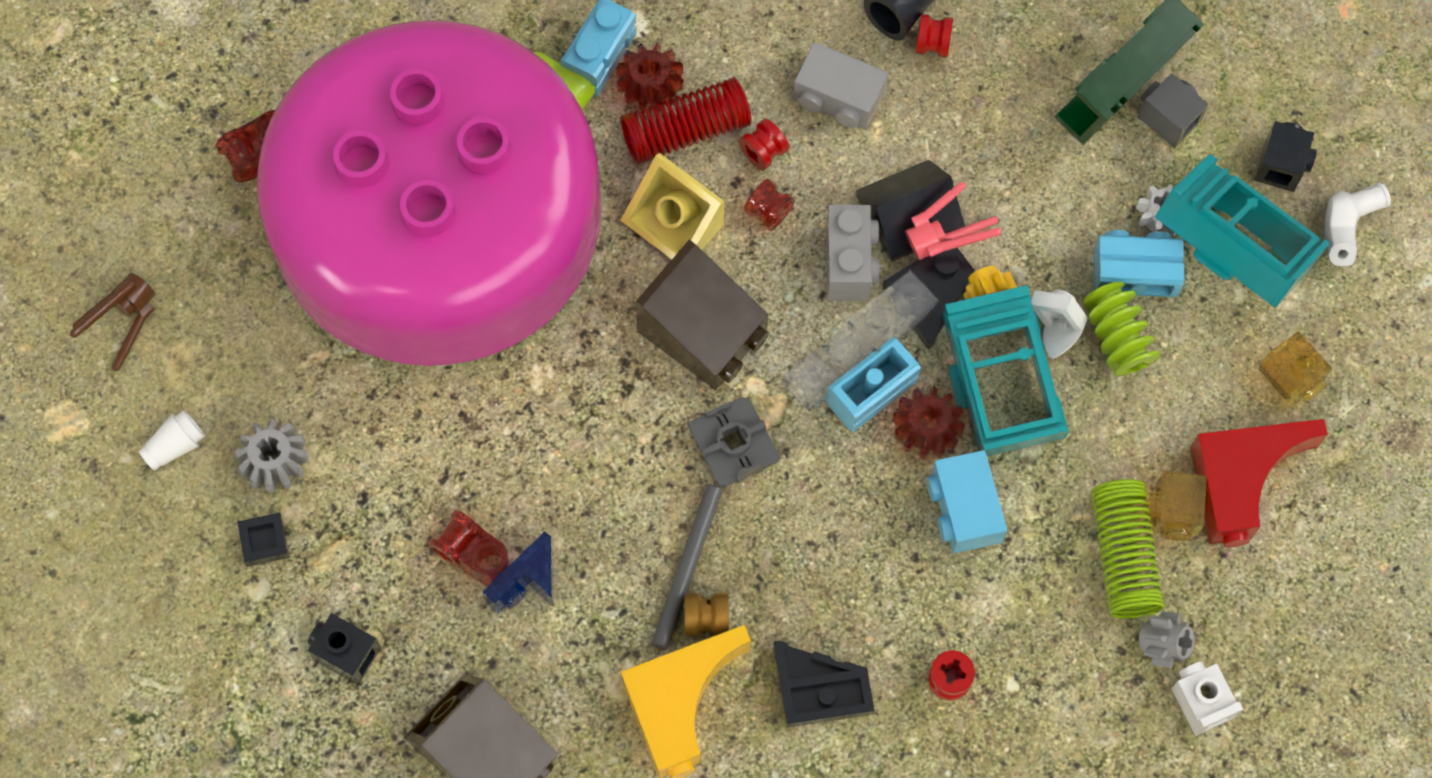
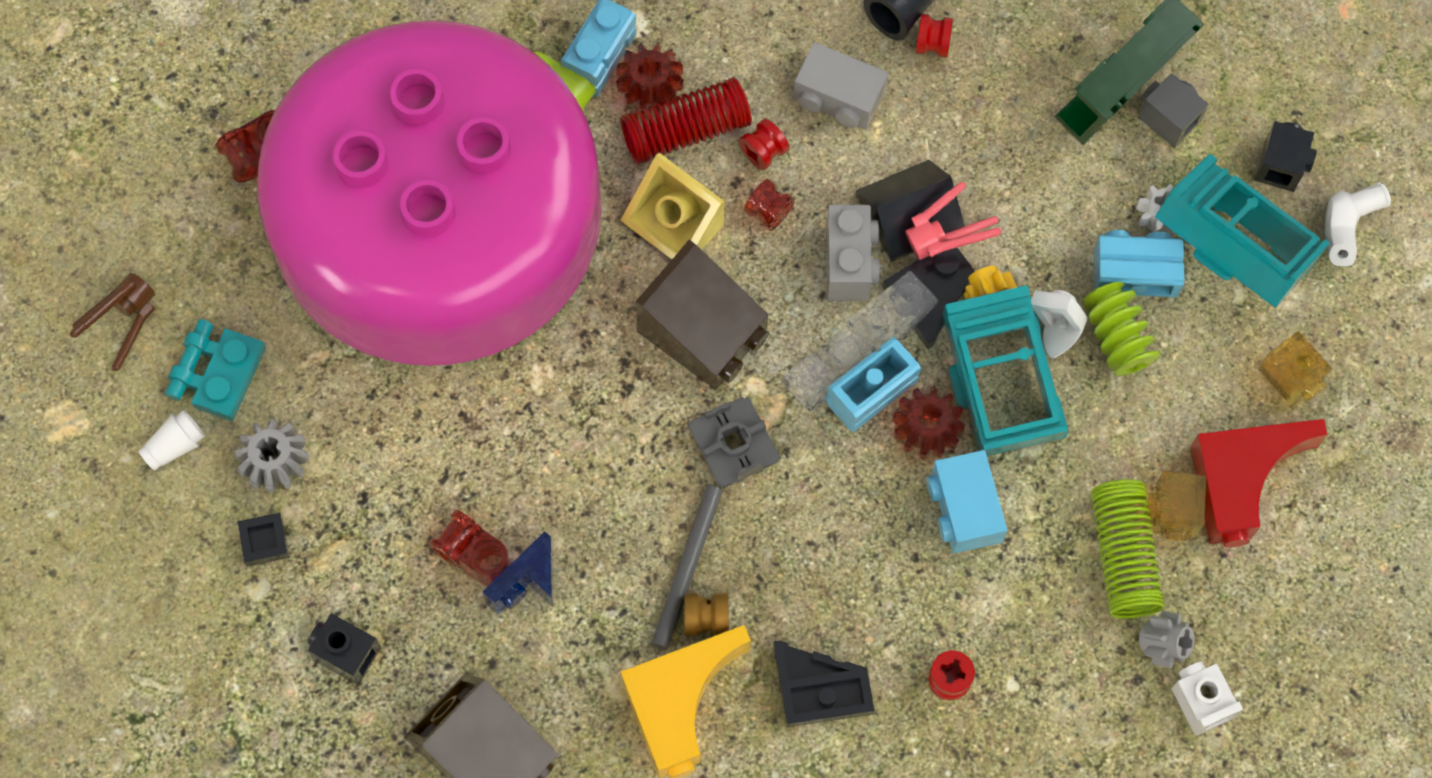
(227, 374): none -> teal plate

